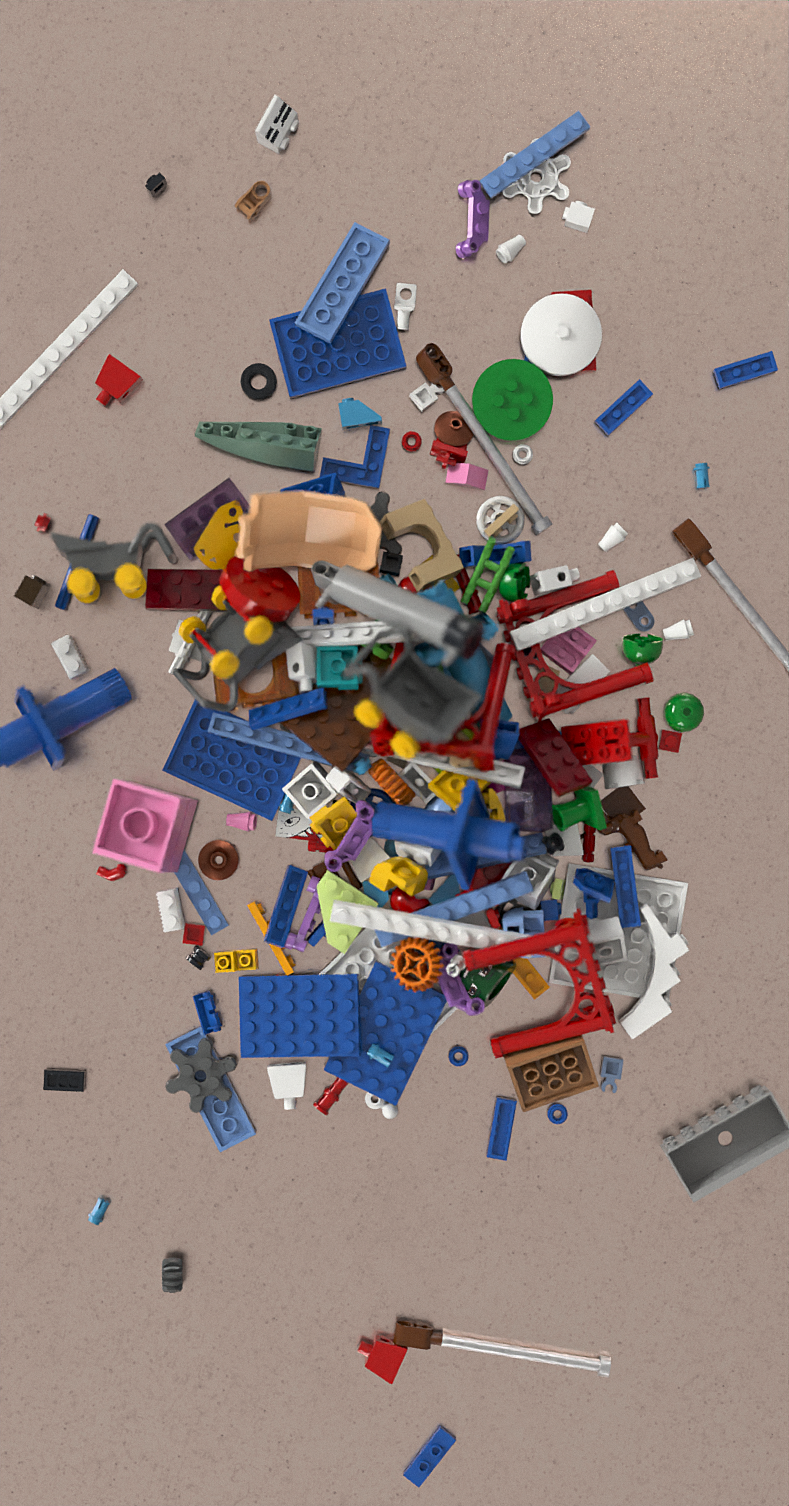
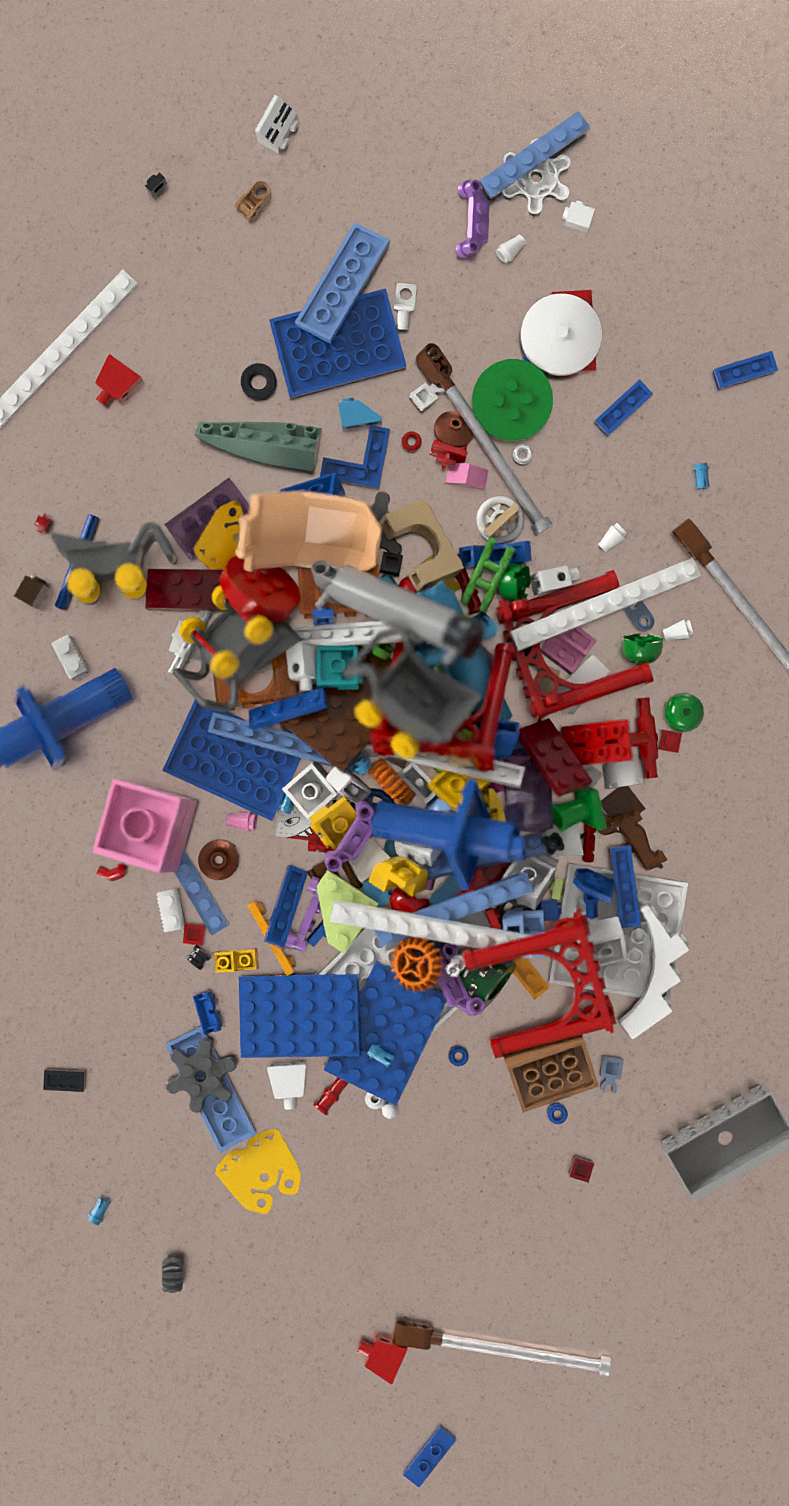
(254, 1161): none -> yellow piece
(501, 1128): blue plate -> none
(581, 1169): none -> dark red plate

